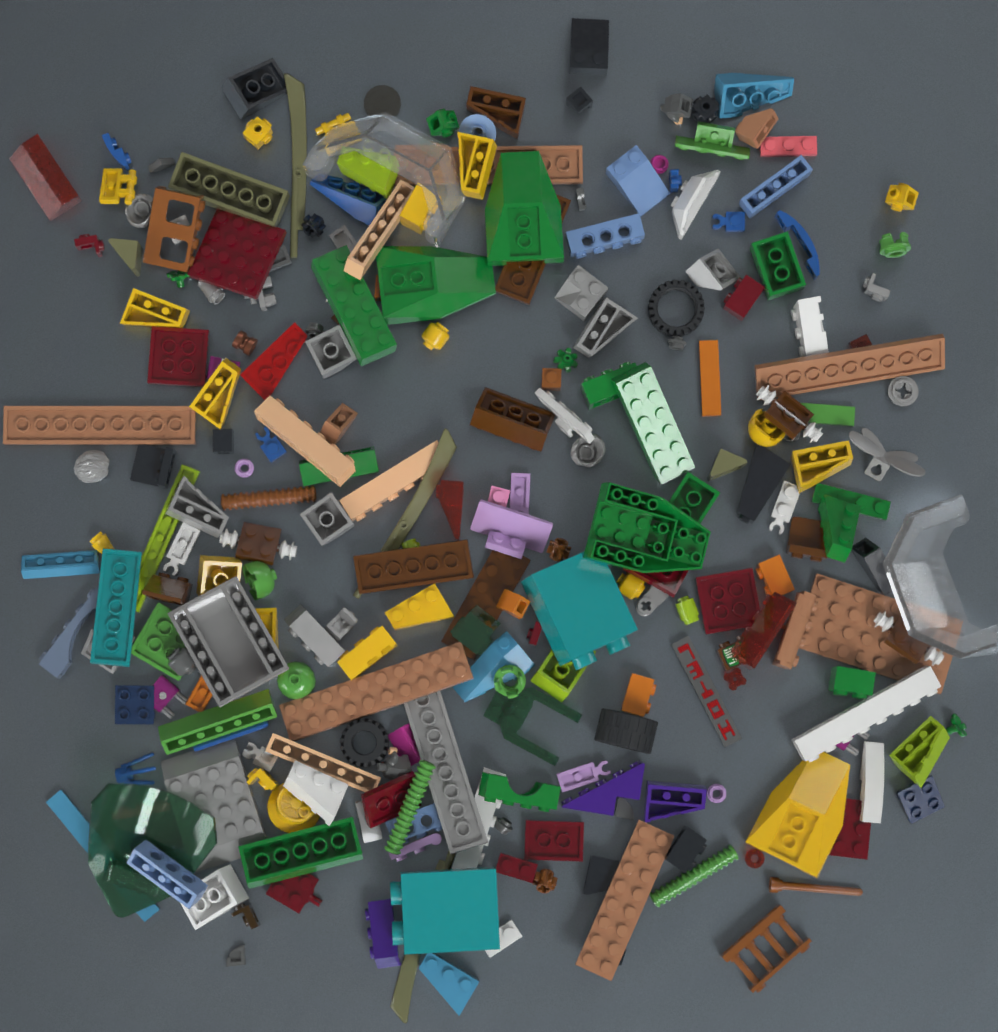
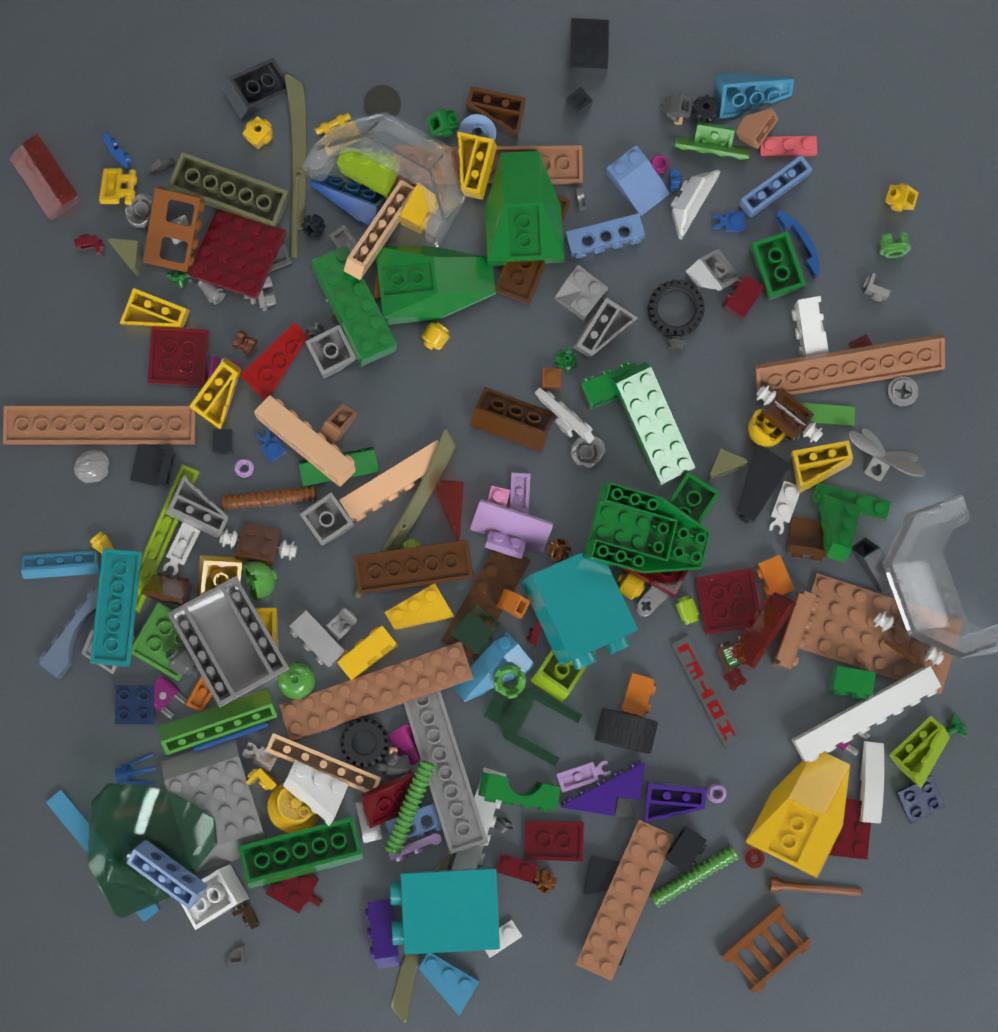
(709, 378): orange tile -> none

